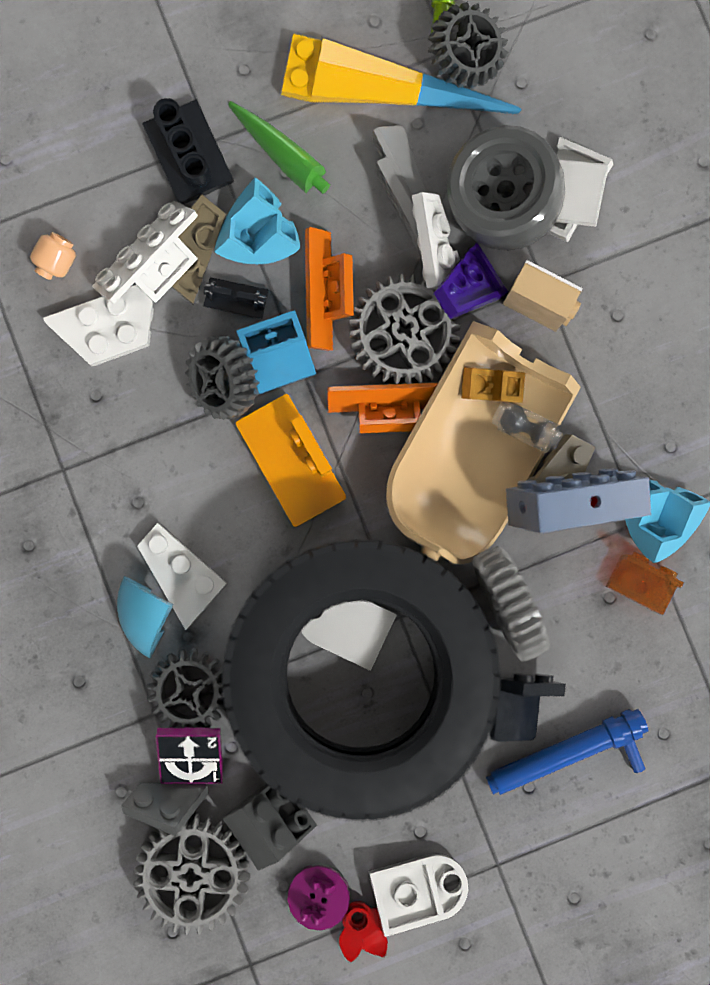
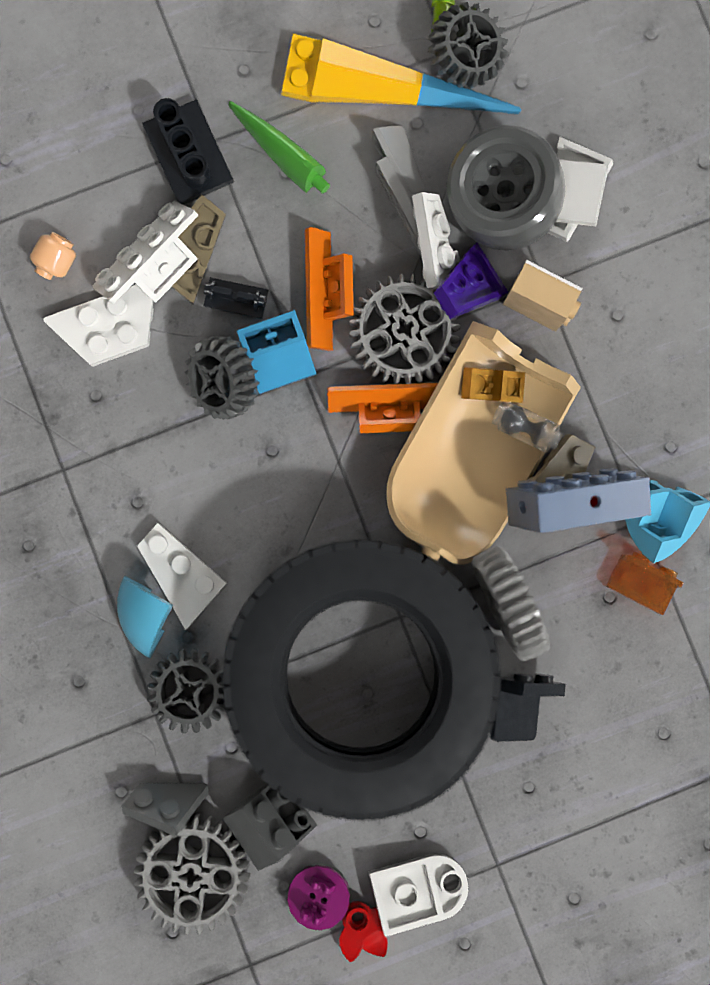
(190, 755): tile -> none
(256, 229): medium azure brick -> none
(291, 460): light orange bracket -> none
(351, 631): white tile -> none
(611, 733): blue cylinder -> none

